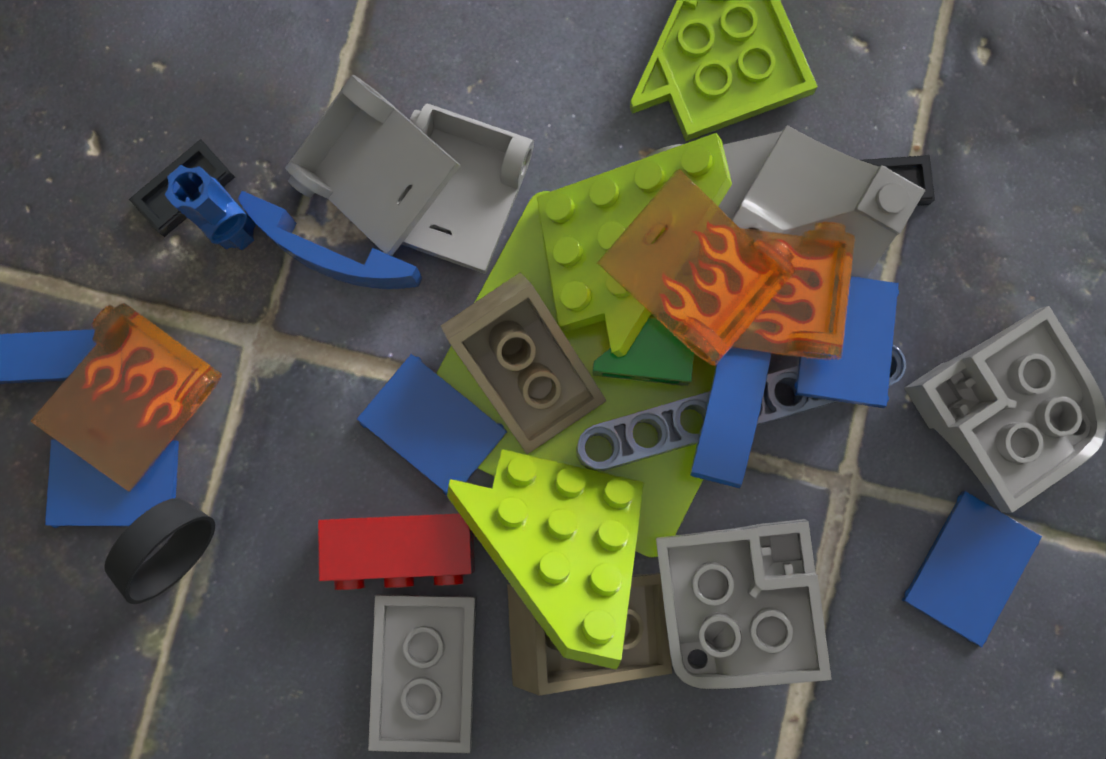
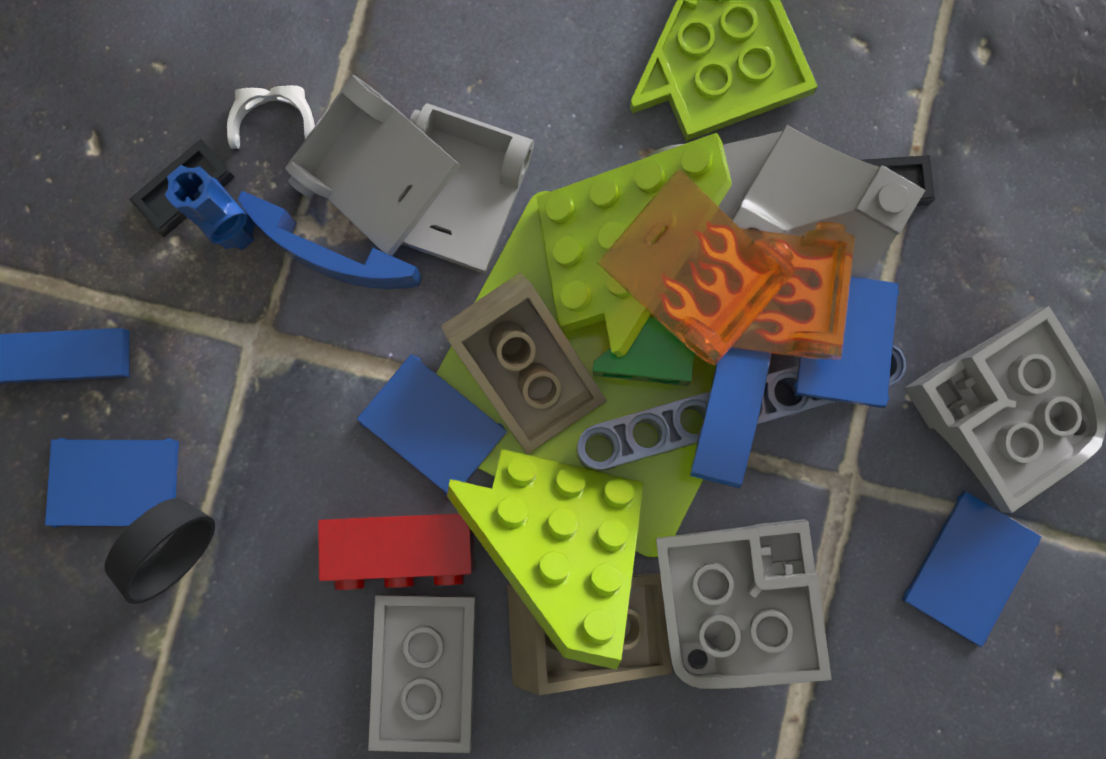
(131, 391): clear orange door -> none
(249, 98): none -> white cap

